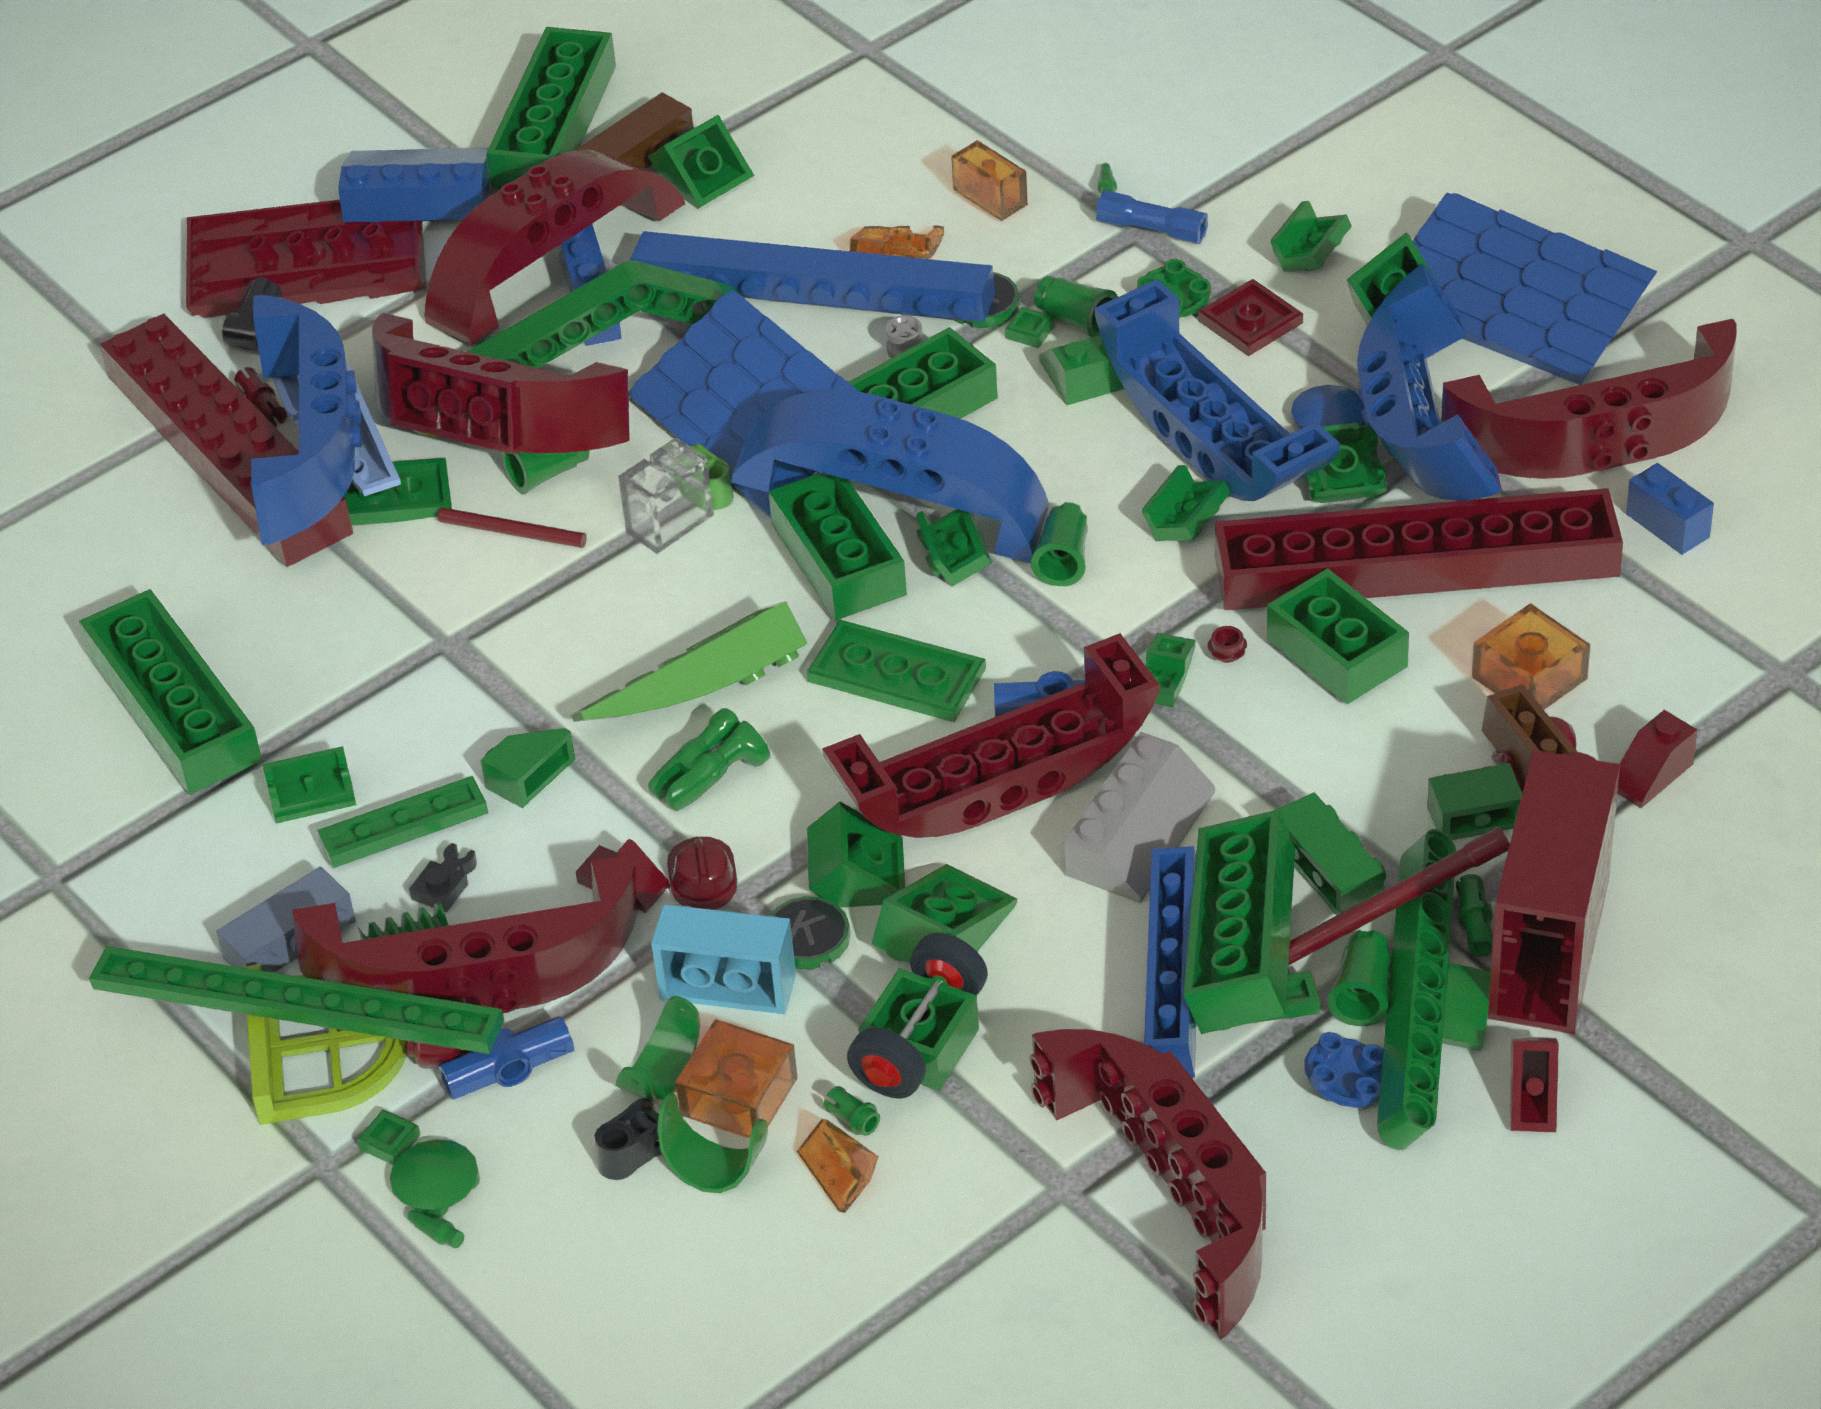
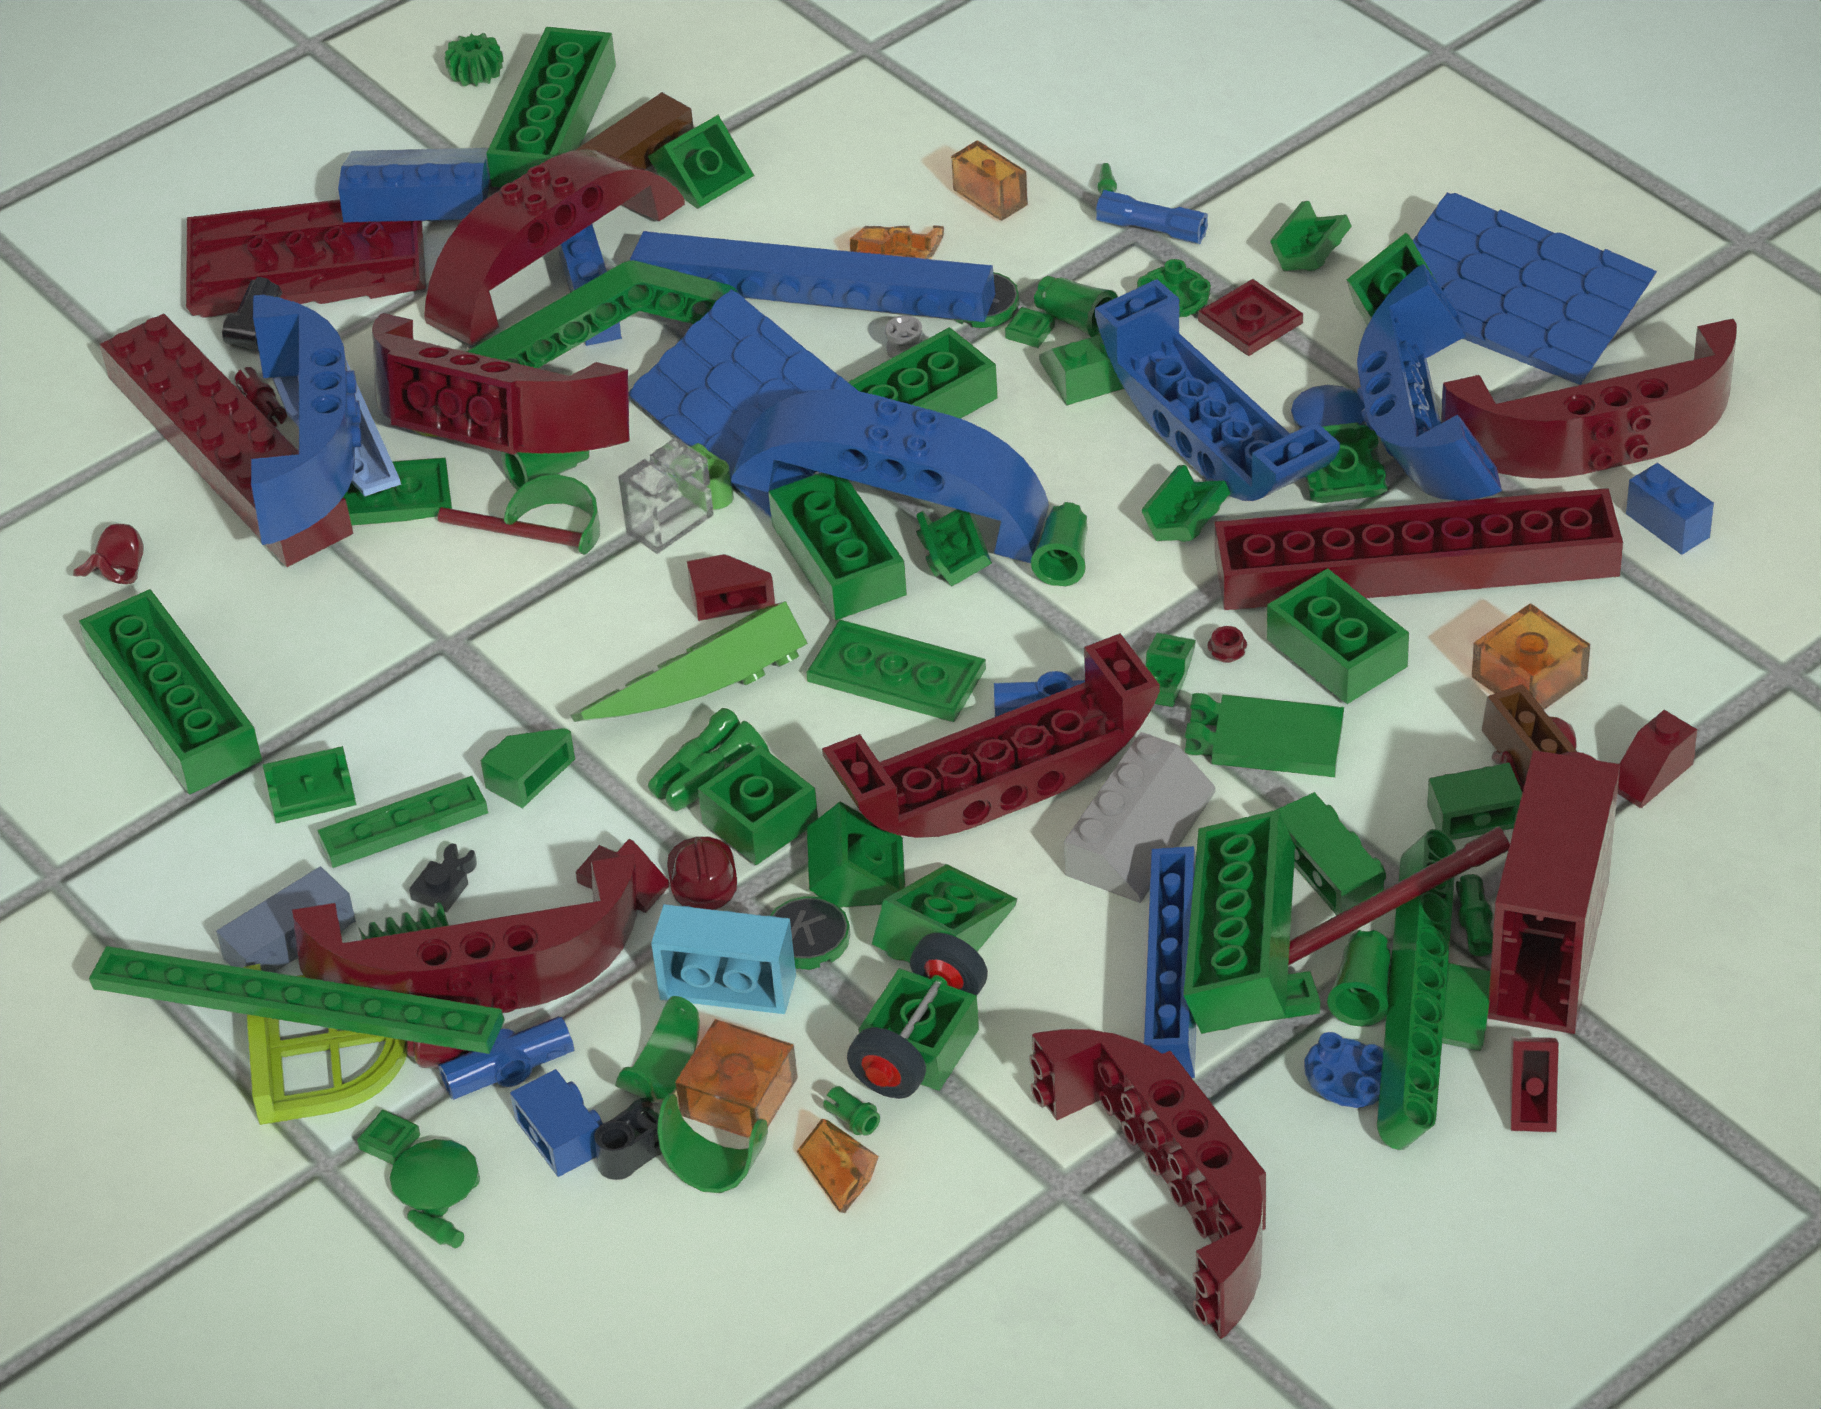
(117, 548): none -> dark red piece
(474, 59): none -> green gear
(556, 1121): none -> blue brick
(557, 490): none -> green piece
(728, 586): none -> dark red slope
(758, 805): none -> green brick
(1266, 734): none -> green tile

